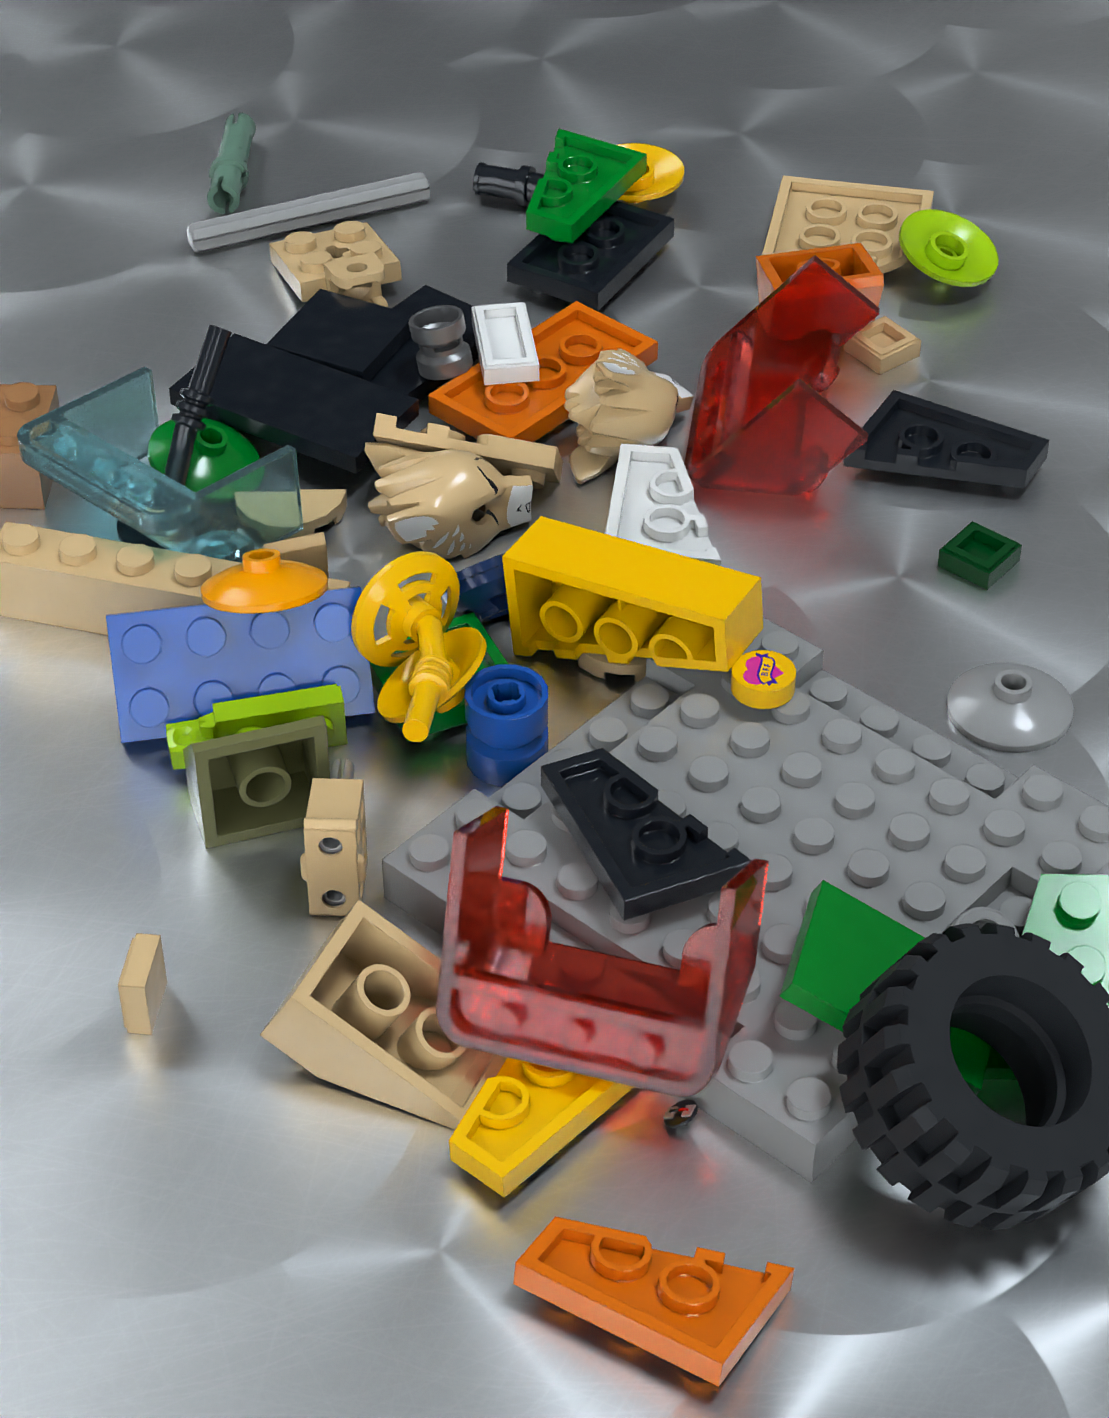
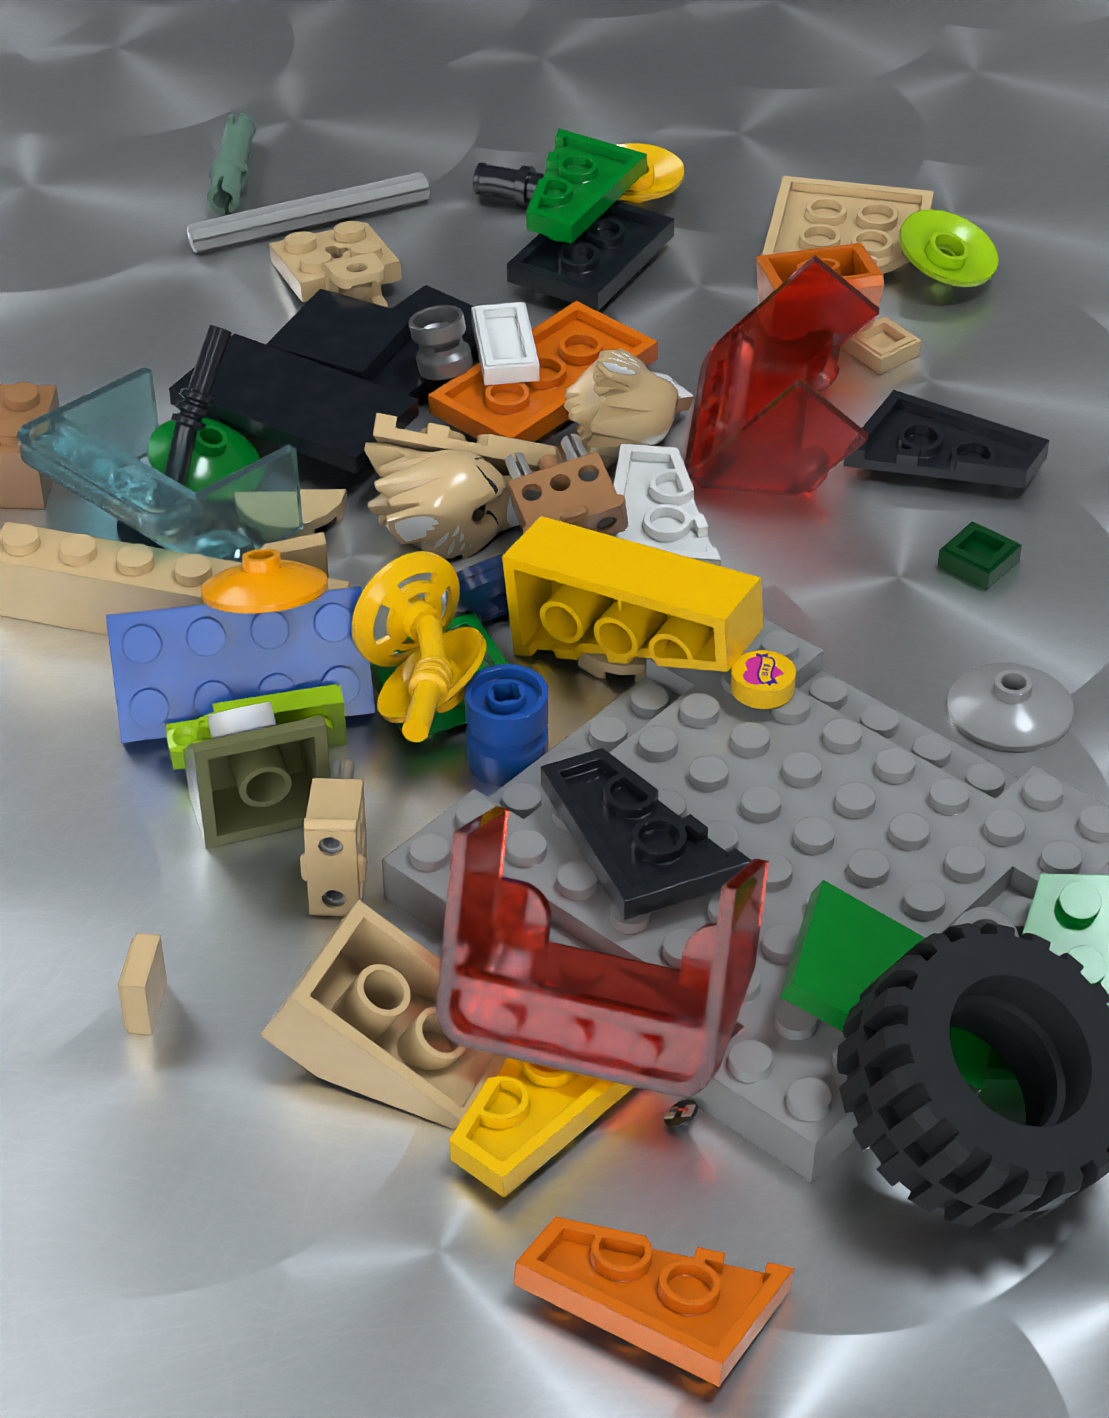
(241, 720): none -> white tile
(568, 491): none -> medium nougat piece

